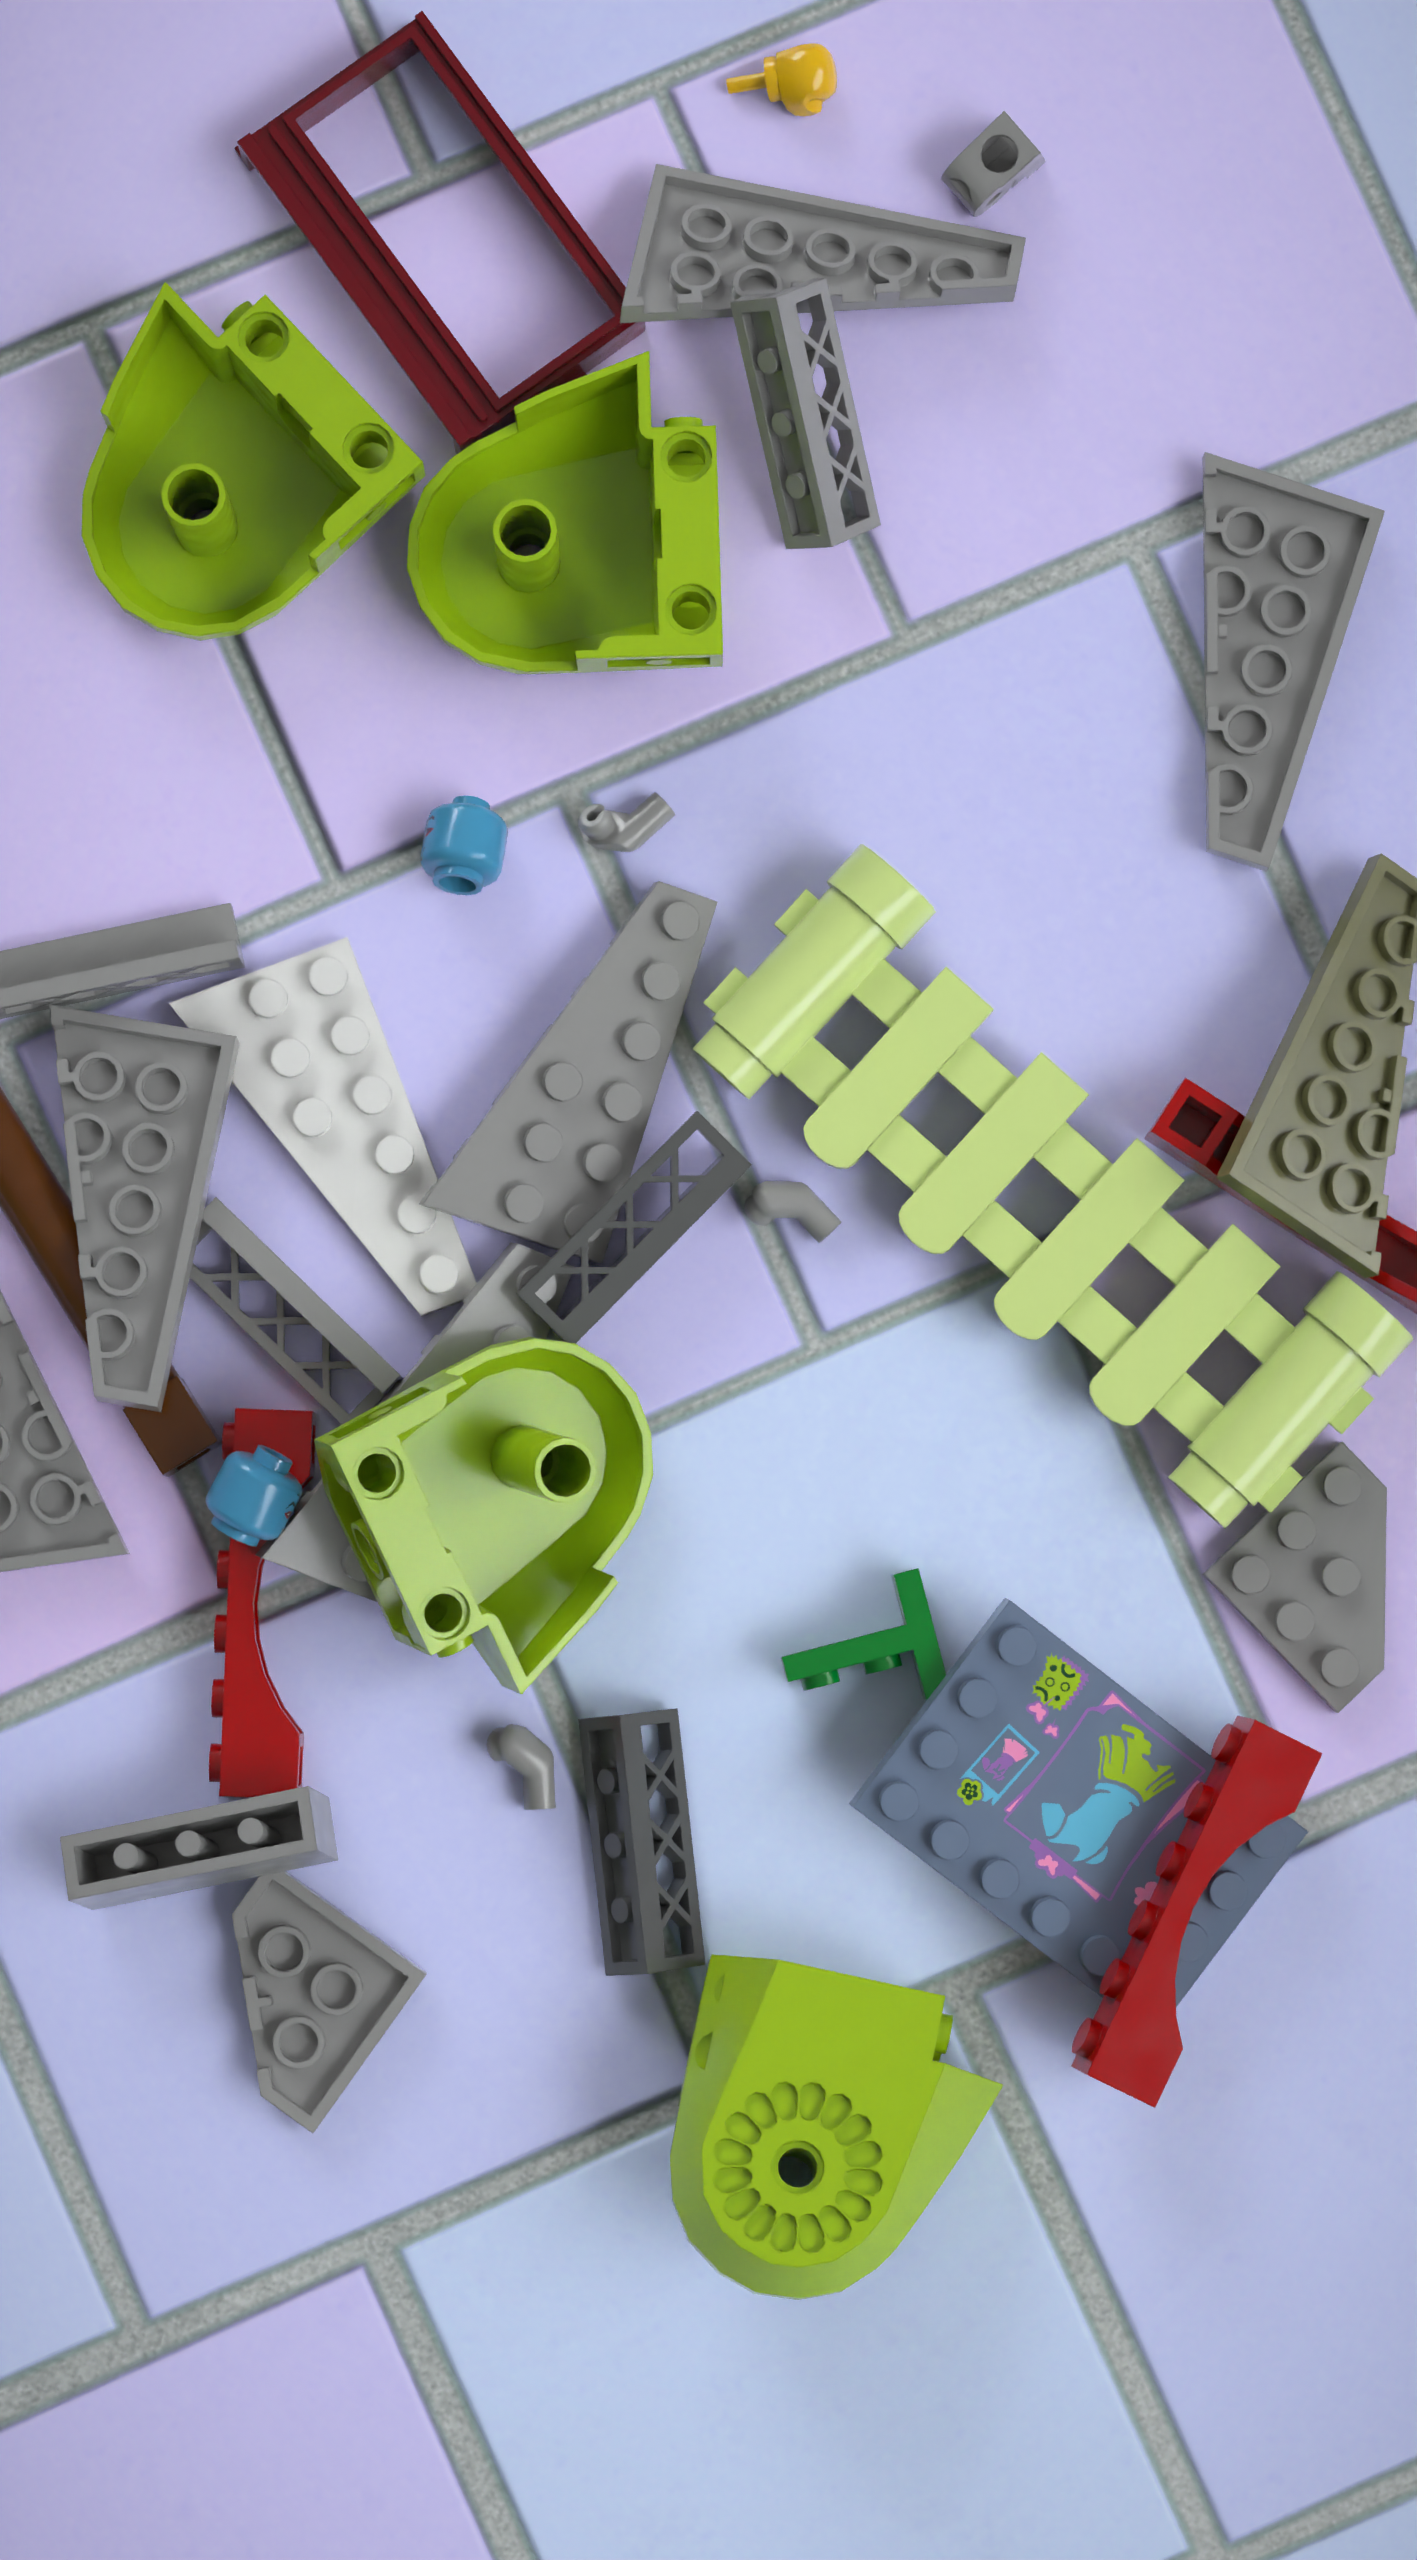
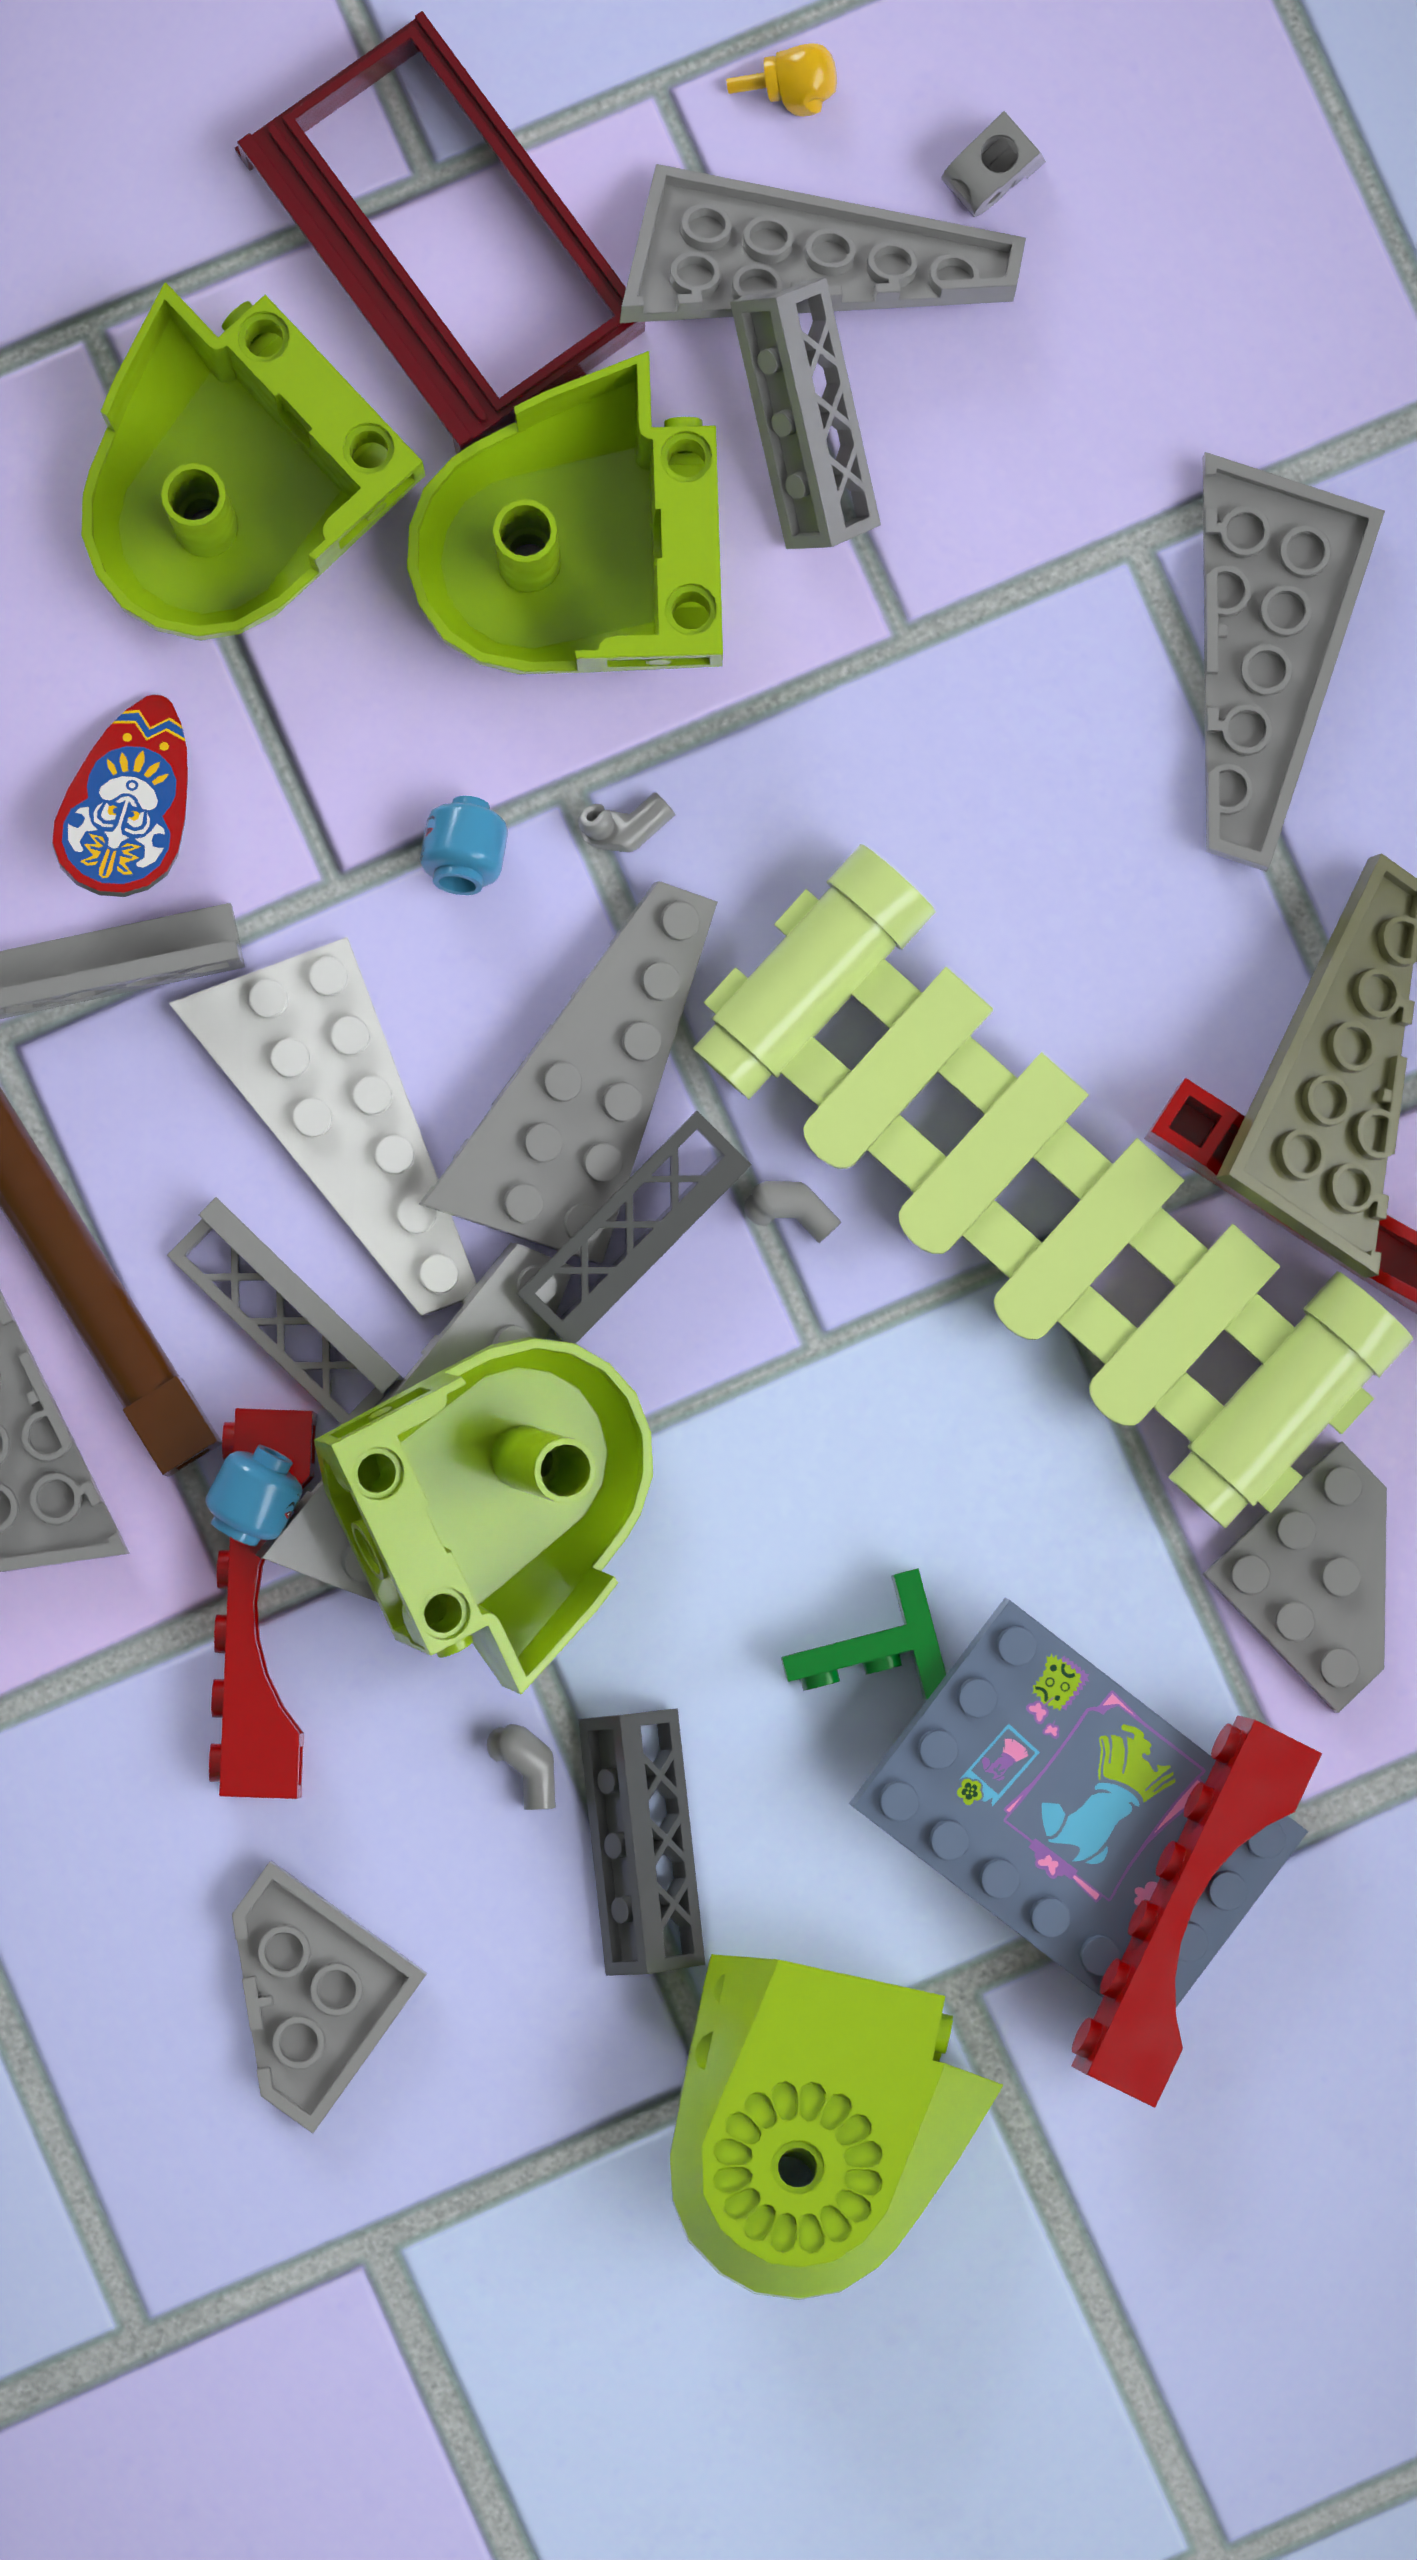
(126, 804): none -> shield
(140, 1160): light grey wing -> none
(199, 1848): light grey brick -> none

